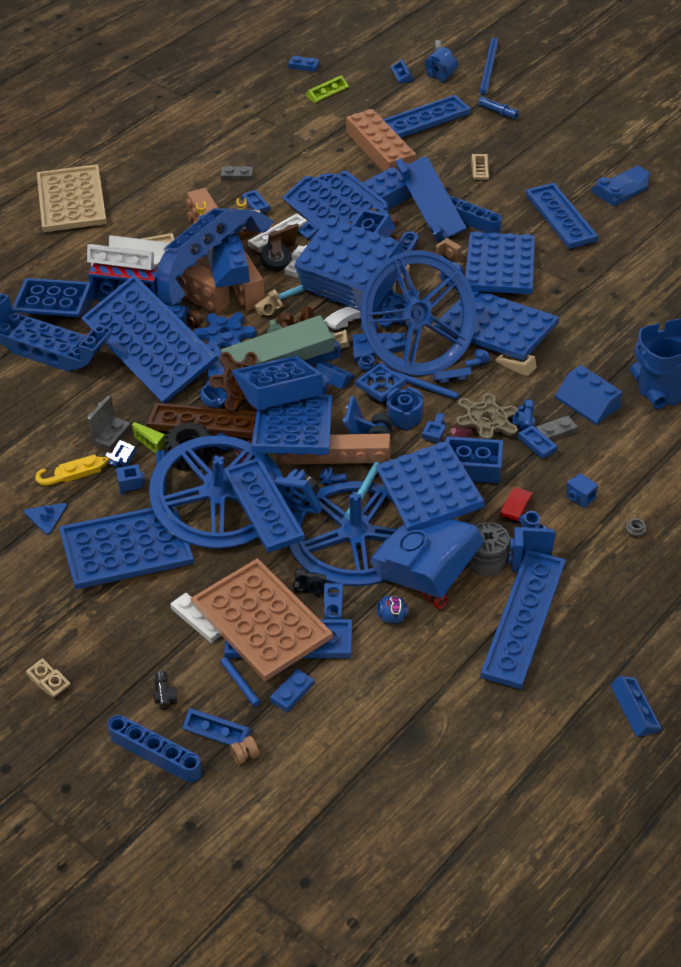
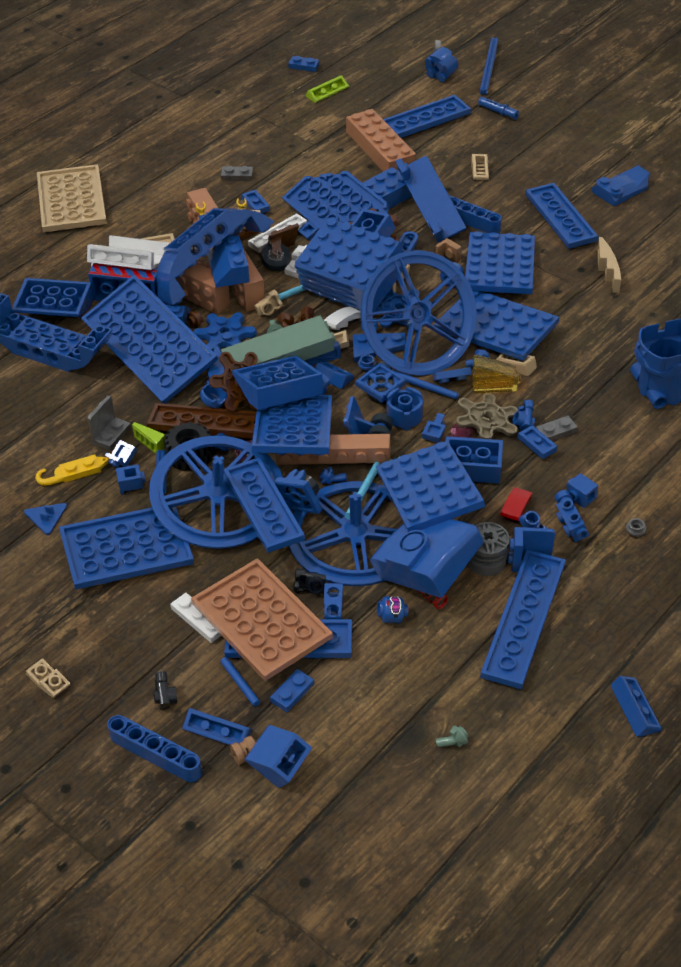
(278, 755): none -> blue slope
(402, 72): blue slope -> none
(457, 737): none -> sand green plate
(493, 375): none -> clear yellow slope
(568, 513): none -> blue brick
(589, 395): blue slope -> none
(608, 263): none -> tan slope

